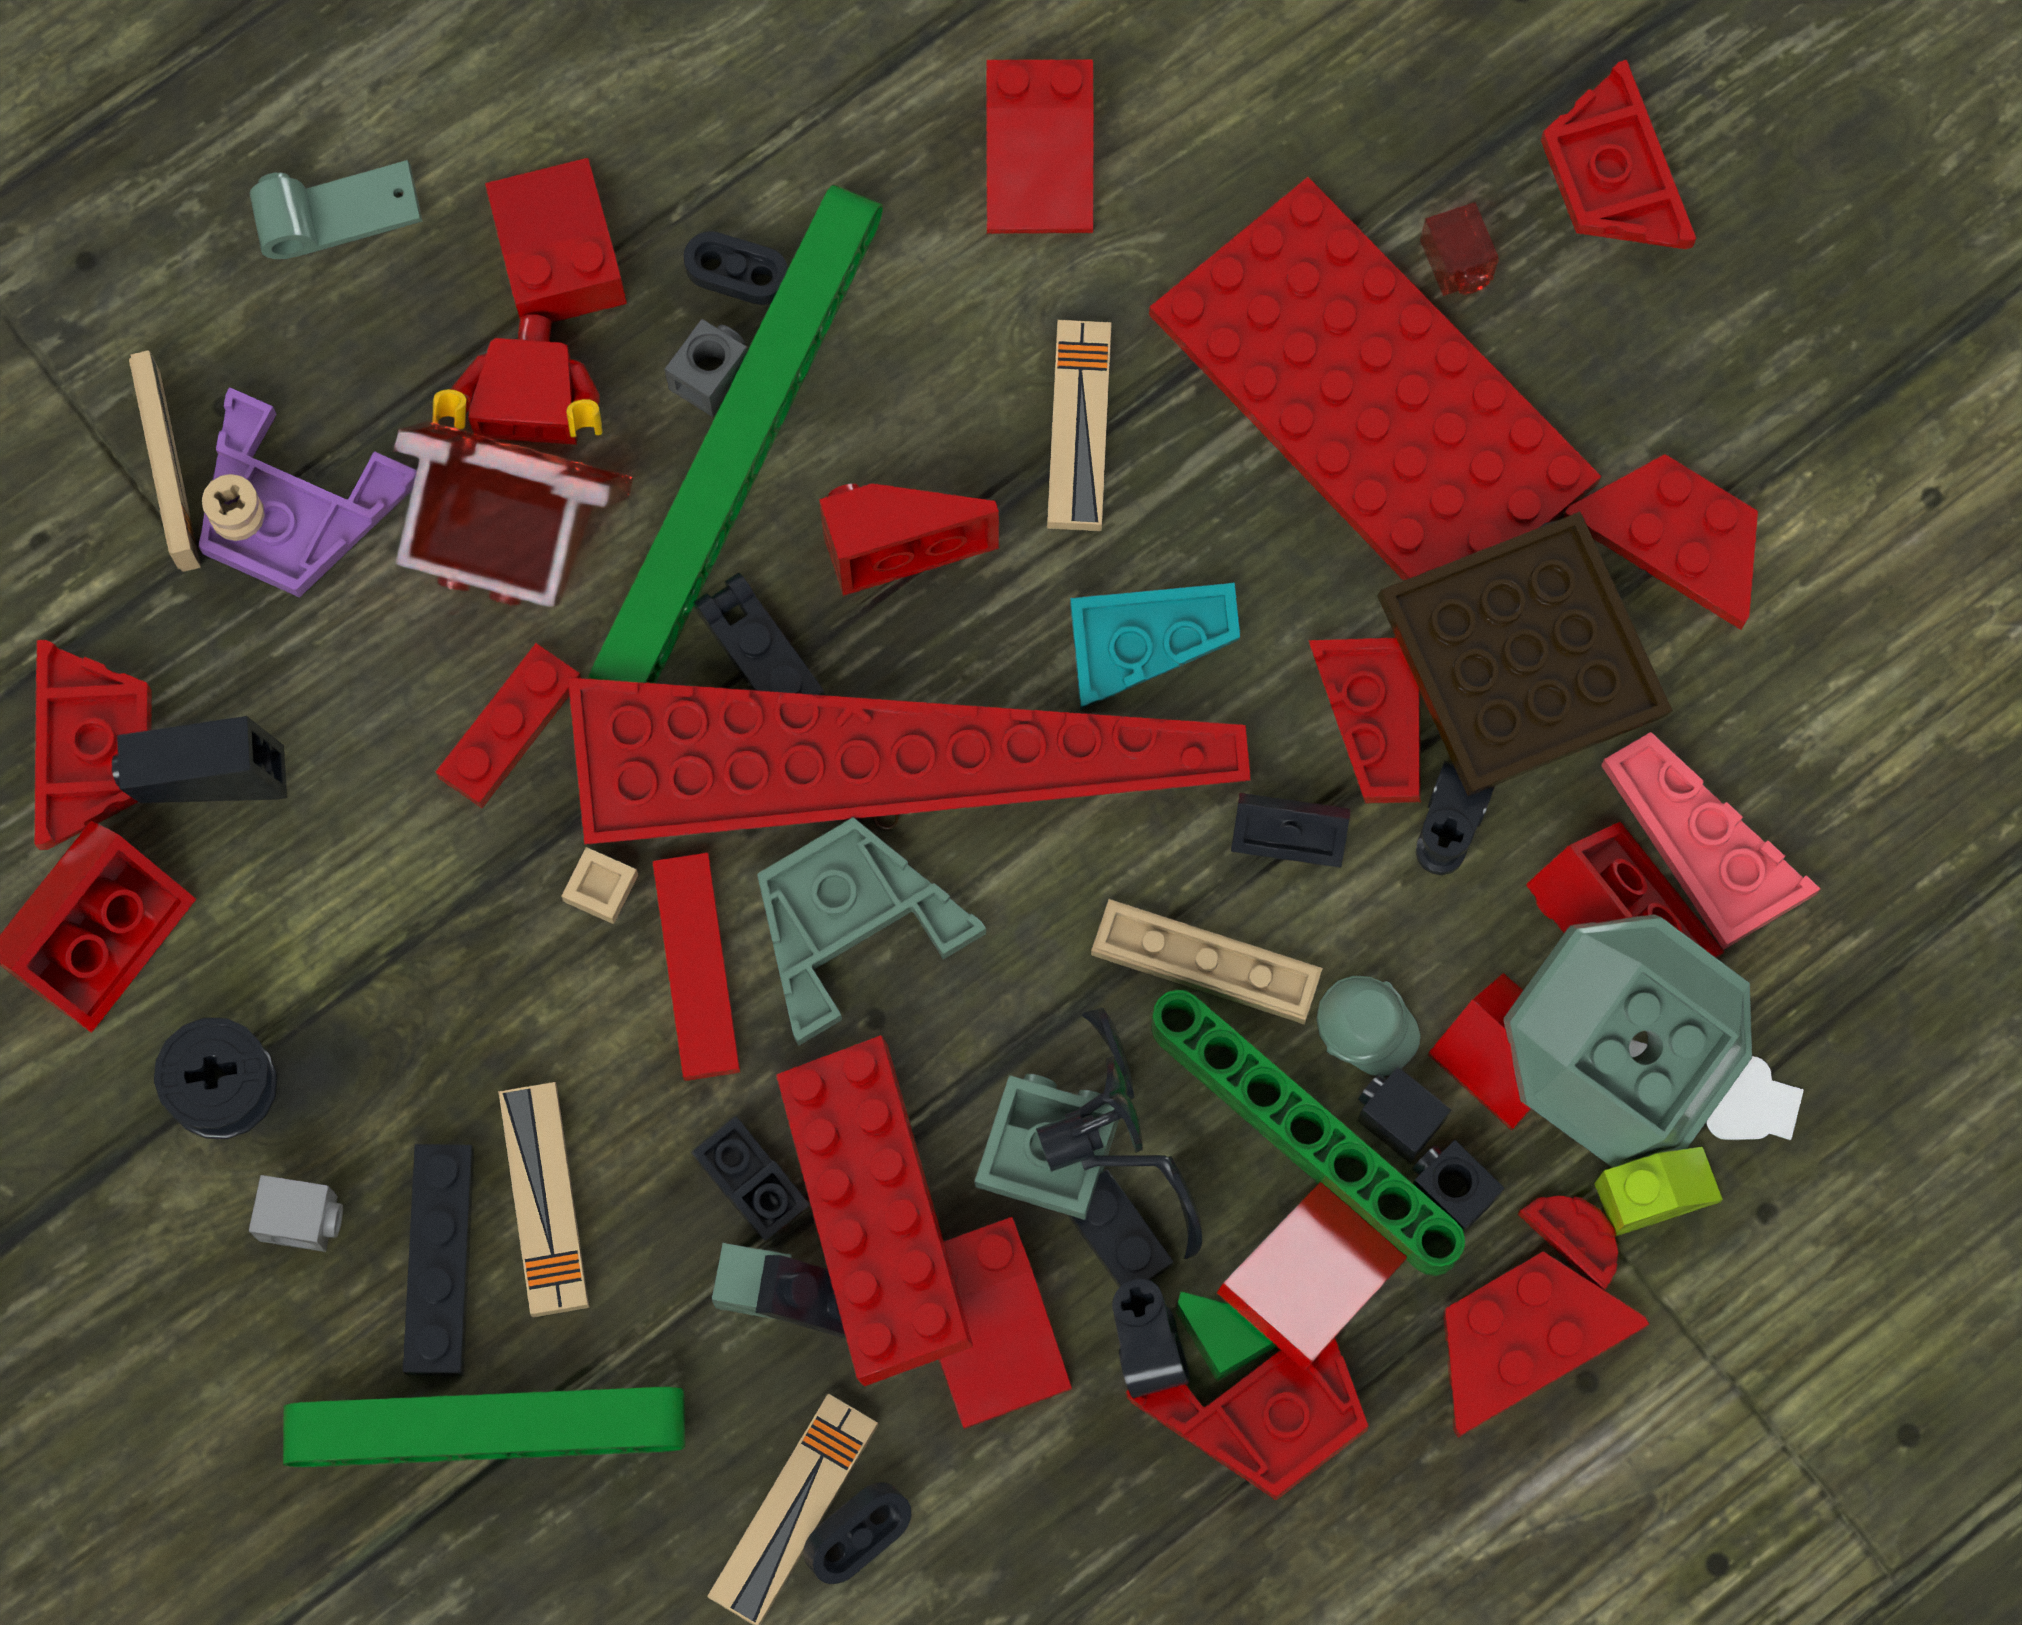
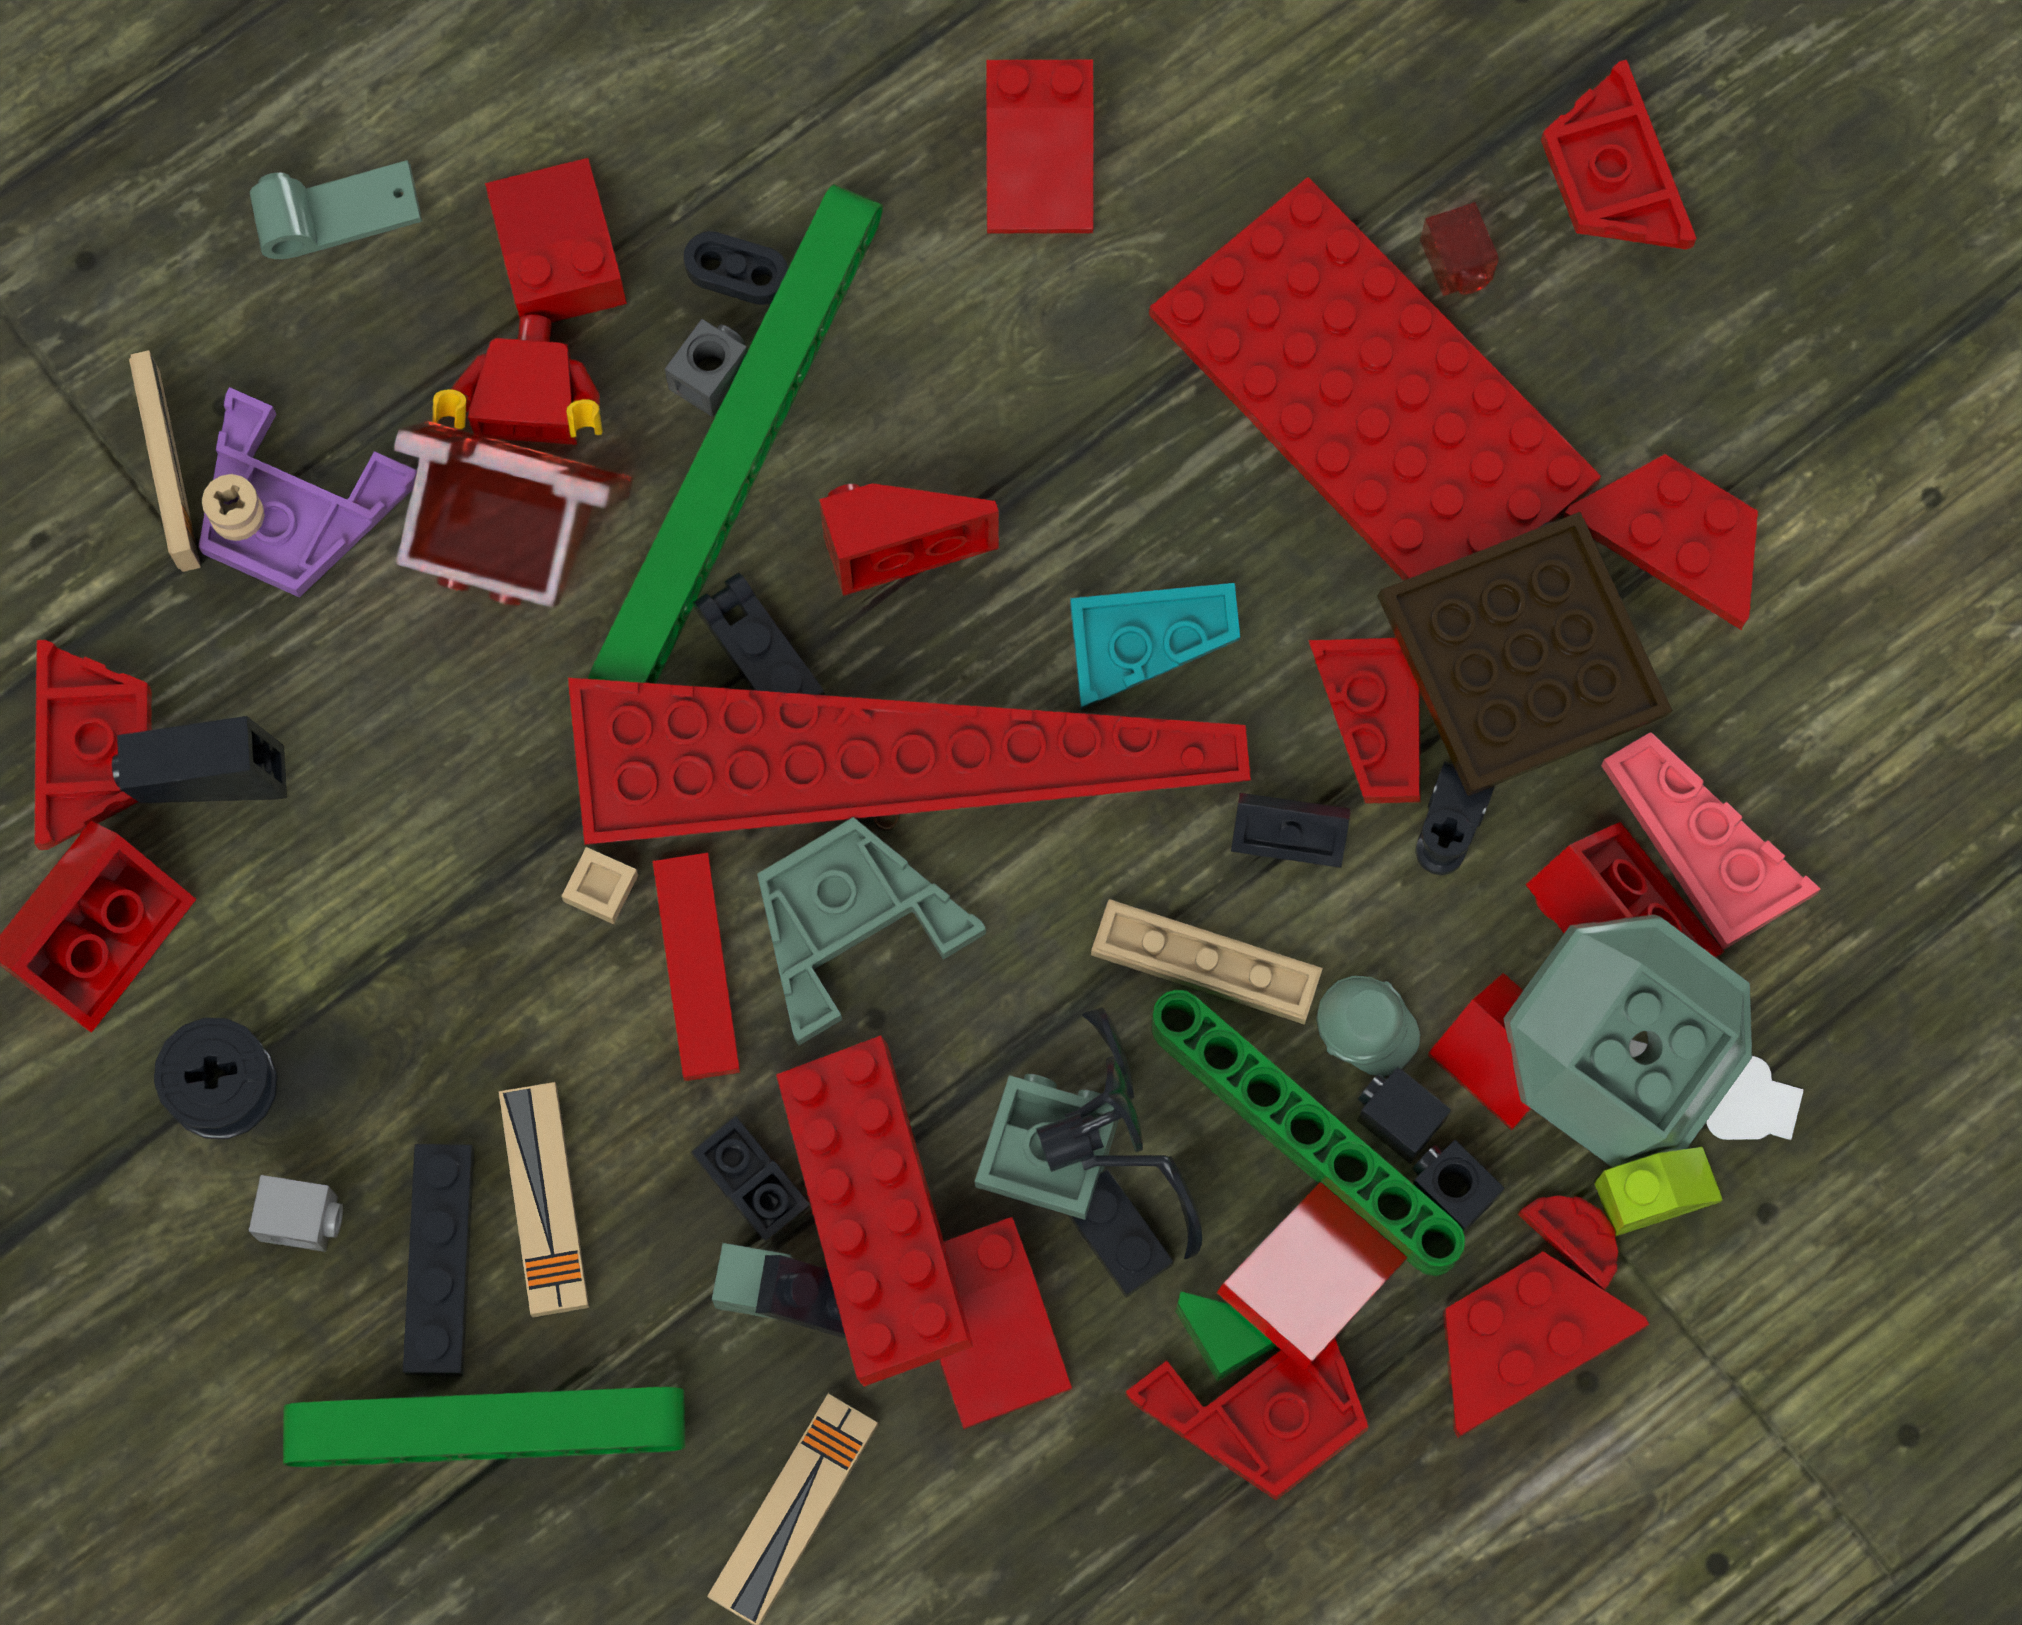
(507, 726): red plate -> none
(857, 1533): black plate -> none
(1079, 425): tan tile -> none
(1149, 1343): black piece -> none

